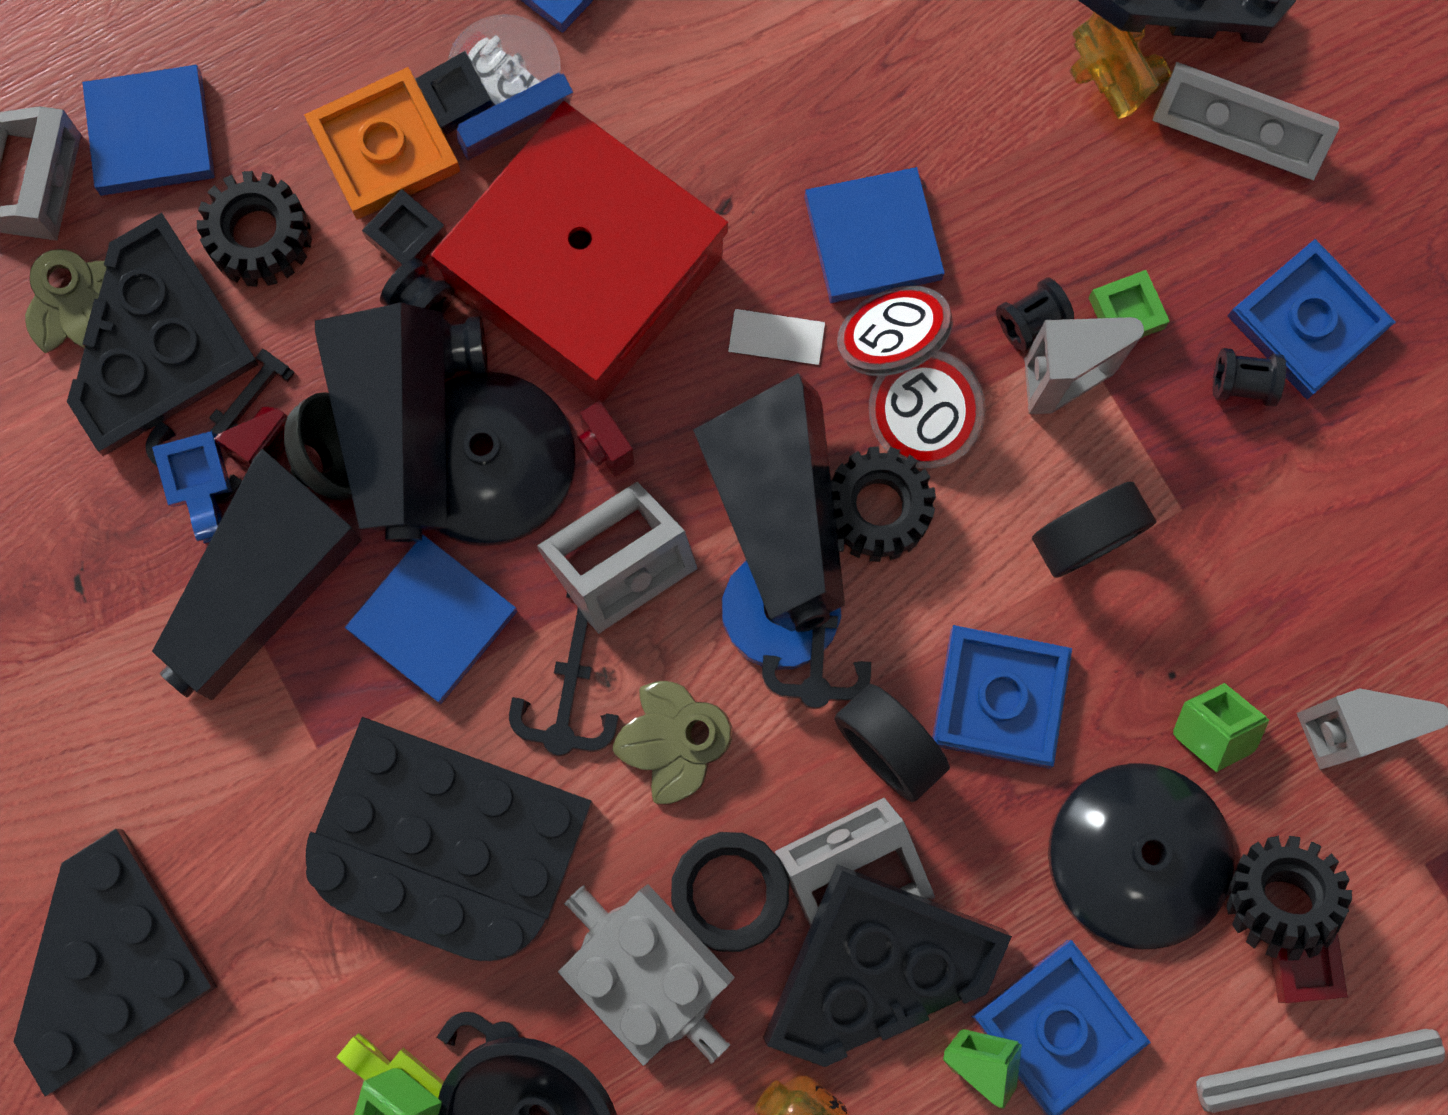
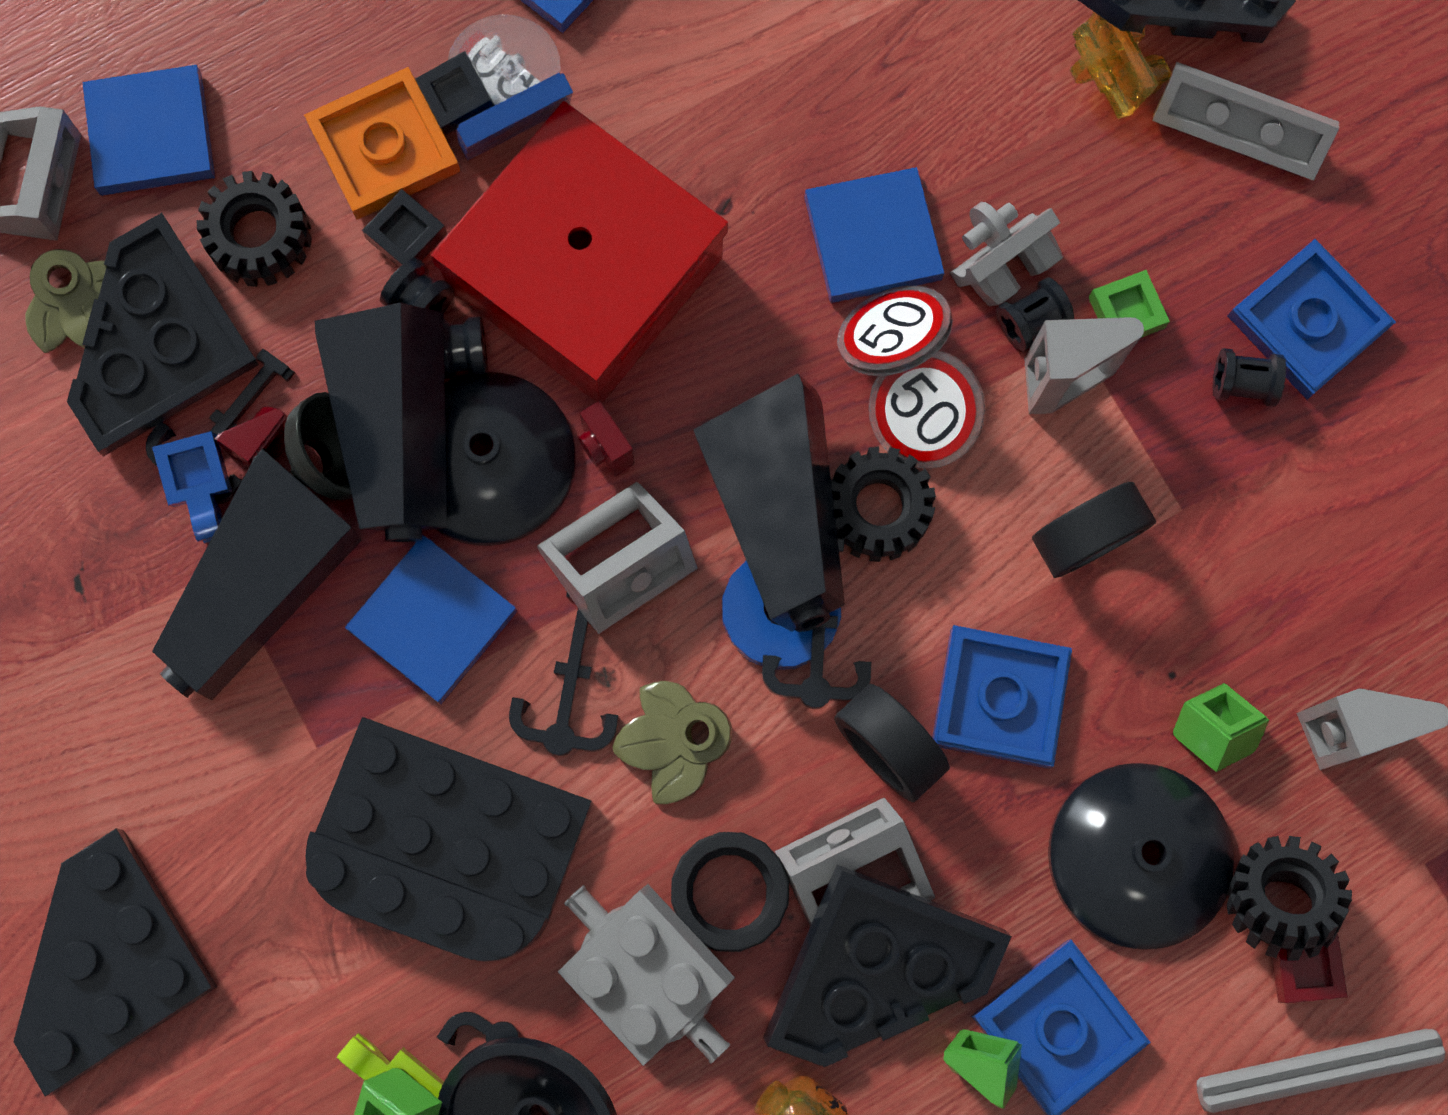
(776, 336): white sticker -> none
(1028, 239): none -> light grey hips

